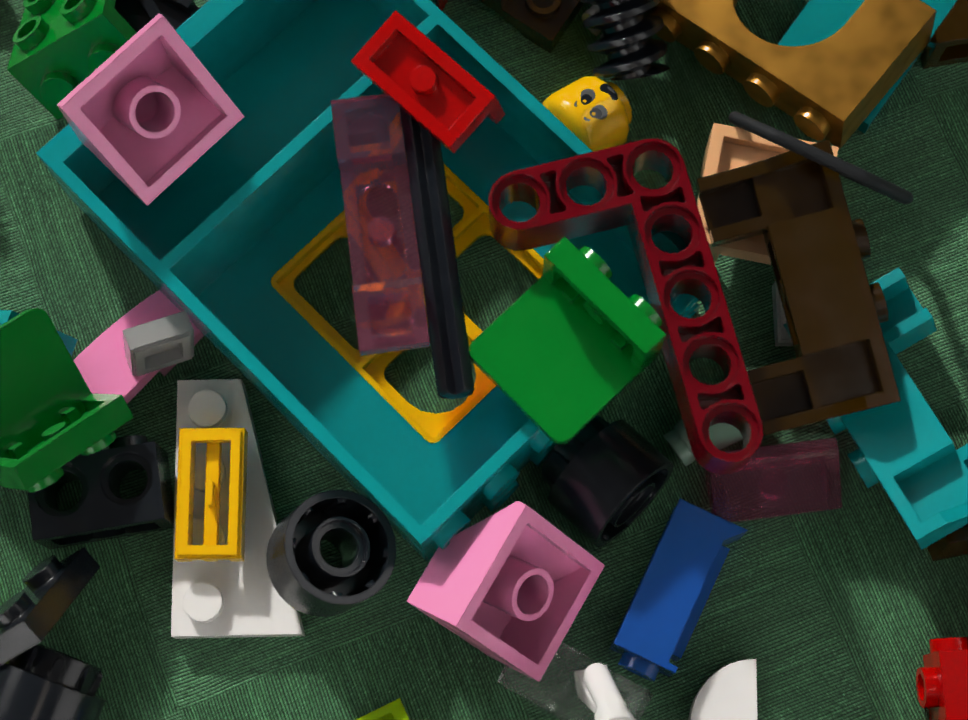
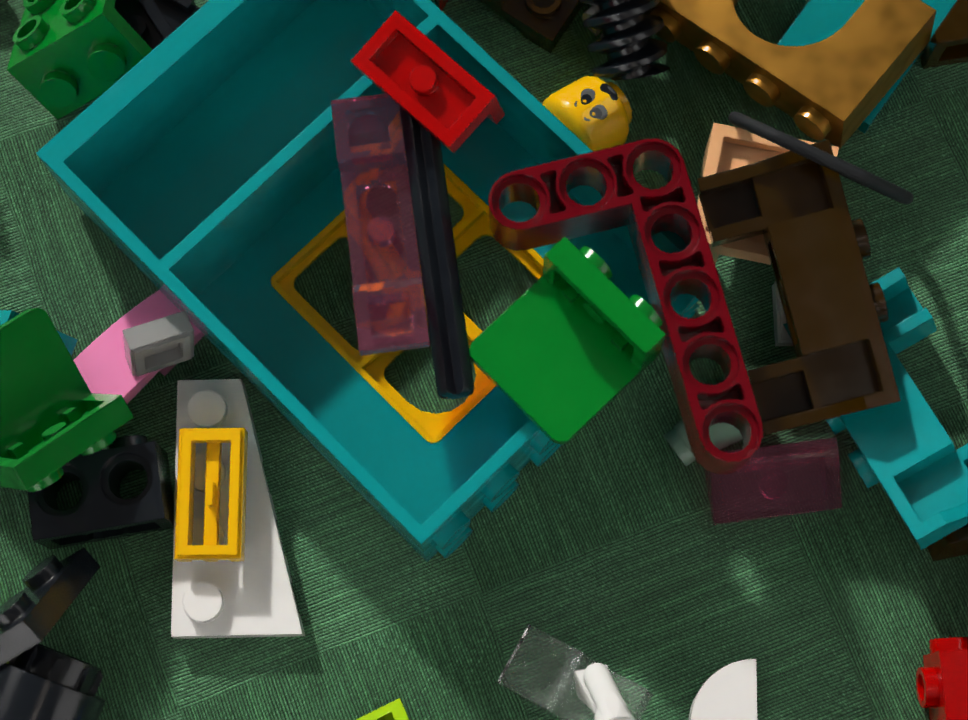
(150, 110): bright pink slope -> none
(358, 533): black piece -> none
(509, 587): bright pink slope -> none
(604, 478): black piece -> none
(673, 590): blue window -> none

